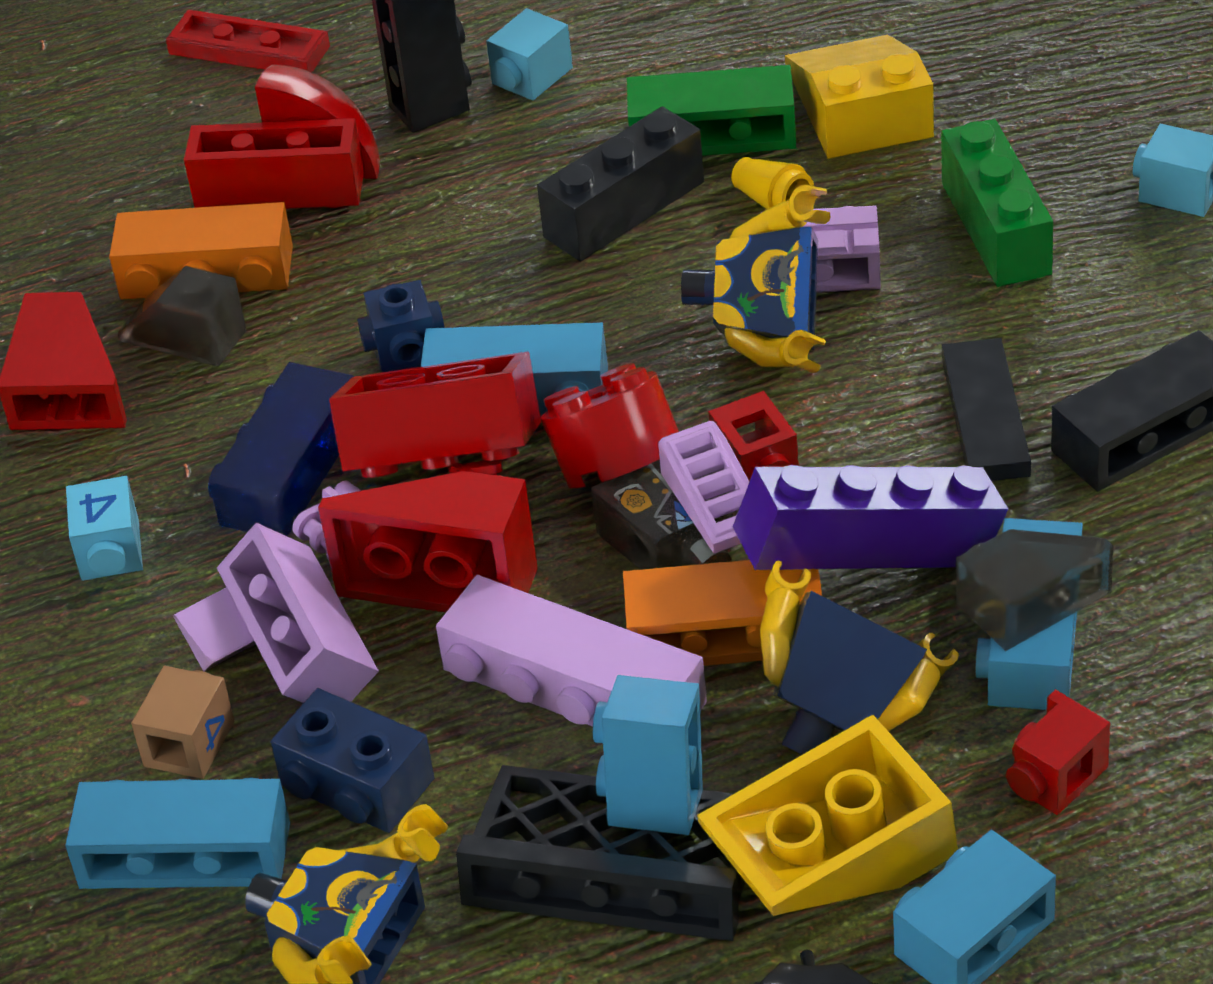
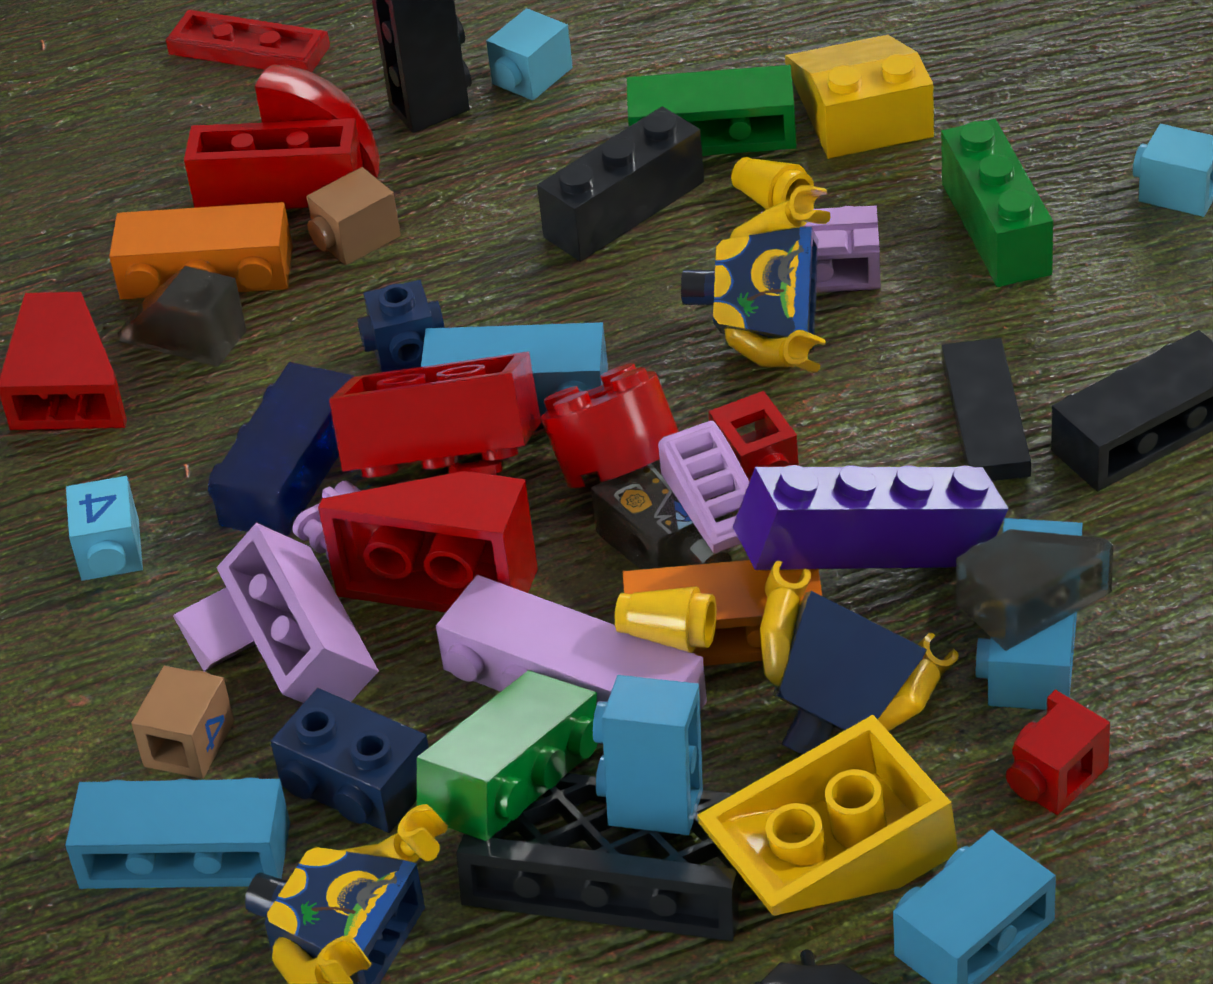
(353, 216): none -> medium nougat brick
(507, 754): none -> green brick
(668, 617): none -> yellow cone

